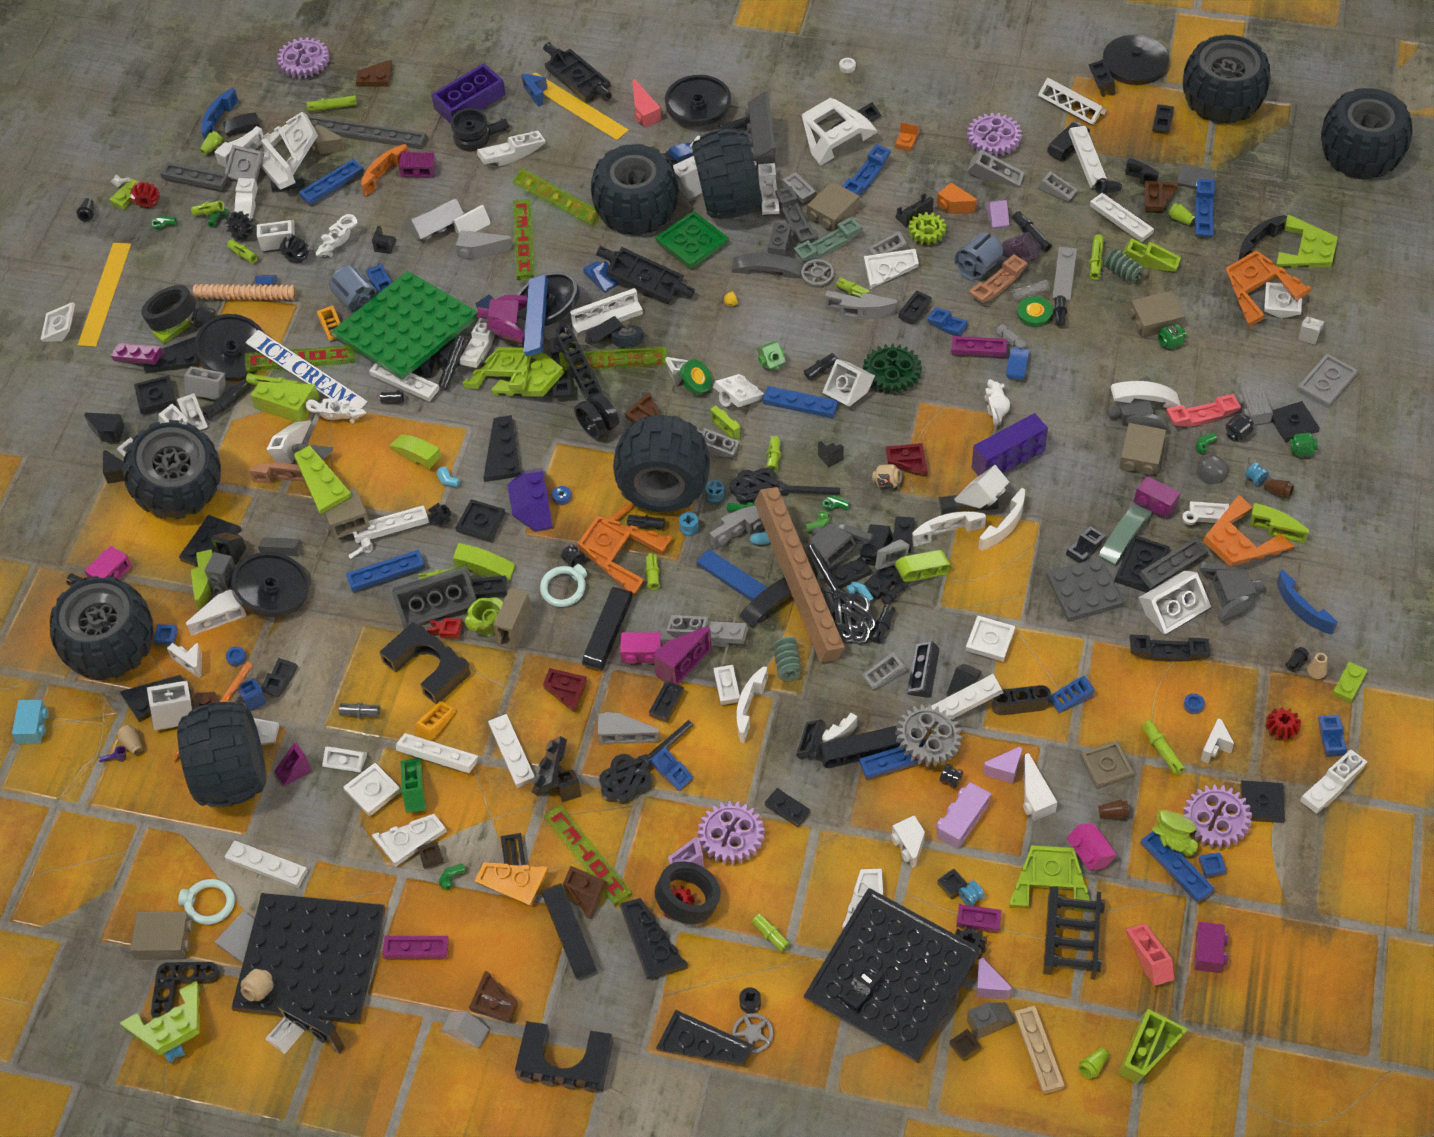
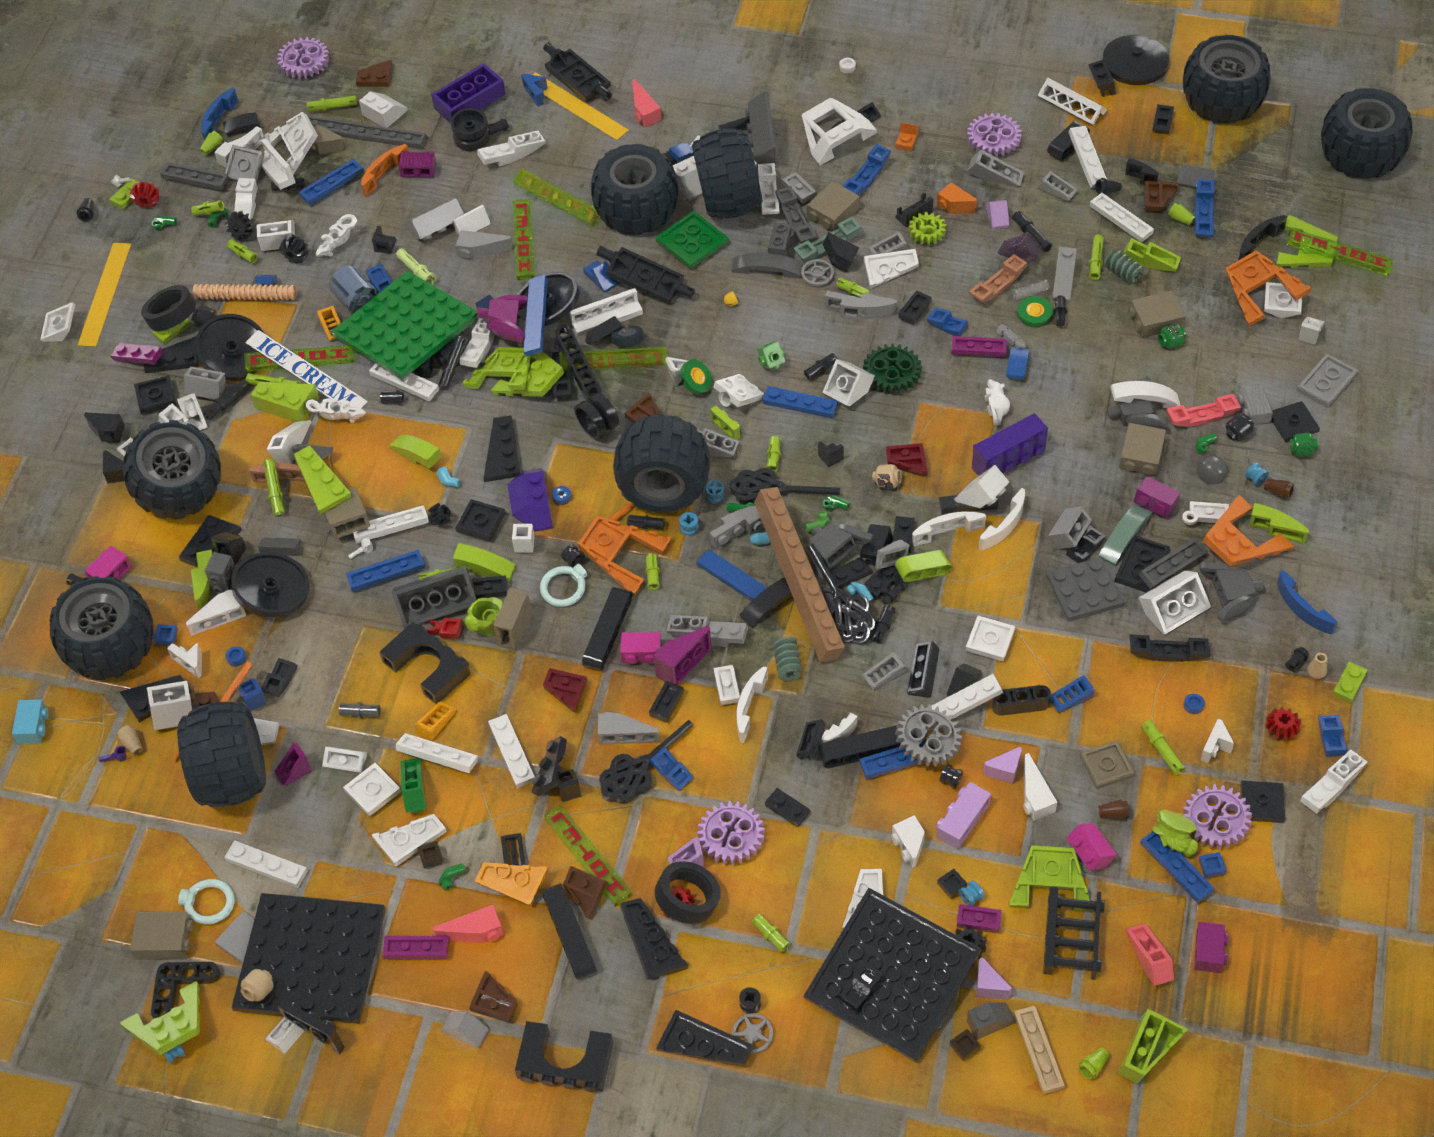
(275, 494): none -> lime pin
(381, 108): none -> white slope
(418, 269): none -> yellowish green pin
(474, 927): none -> coral slope
(523, 538): none -> white brick
(698, 100): black dish -> none
(839, 251): none -> black slope
(978, 256): sand blue cylinder -> none
(1070, 527): none -> light grey brick
(1340, 251): none -> clear neon green tile

